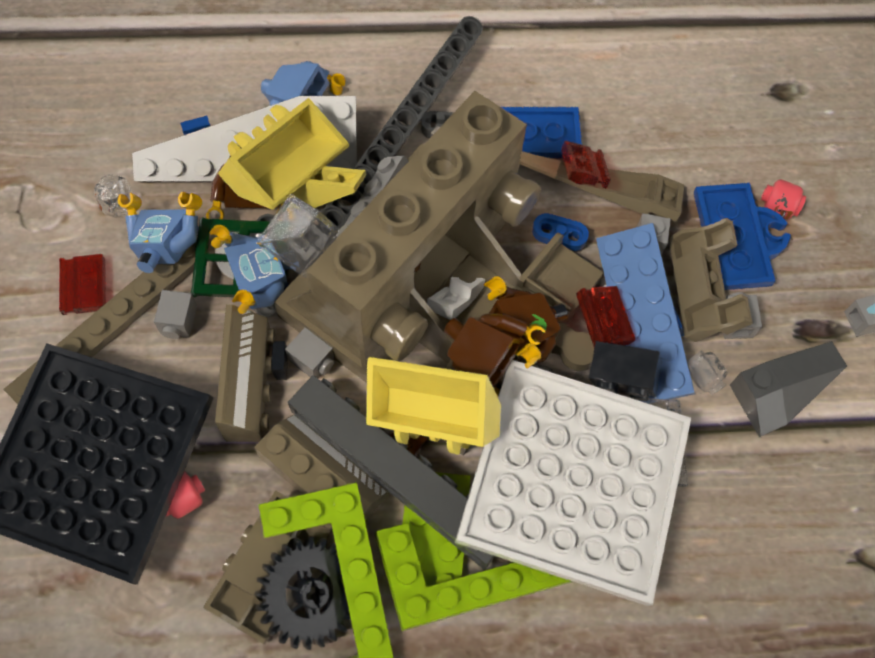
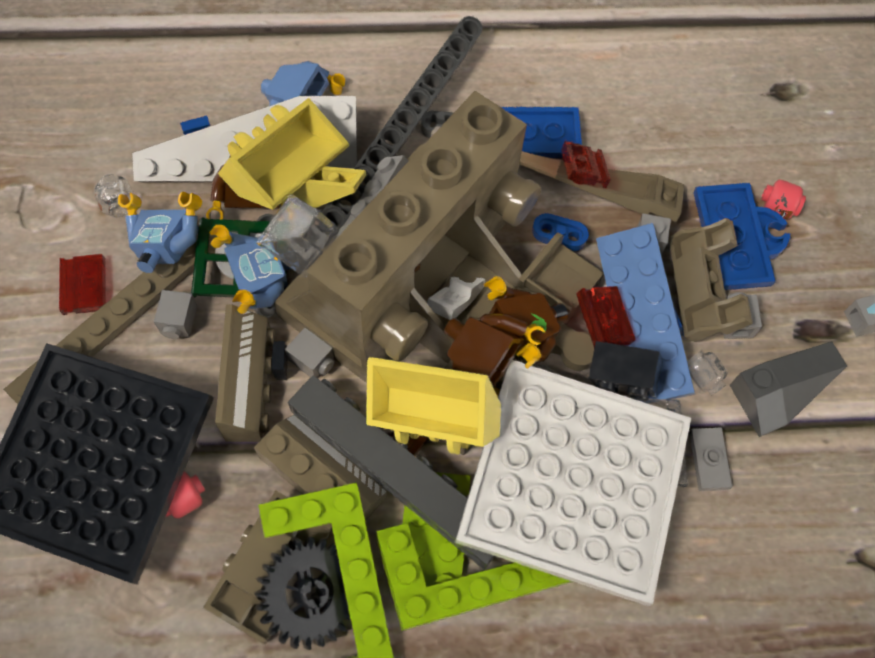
(710, 459): none -> light grey plate

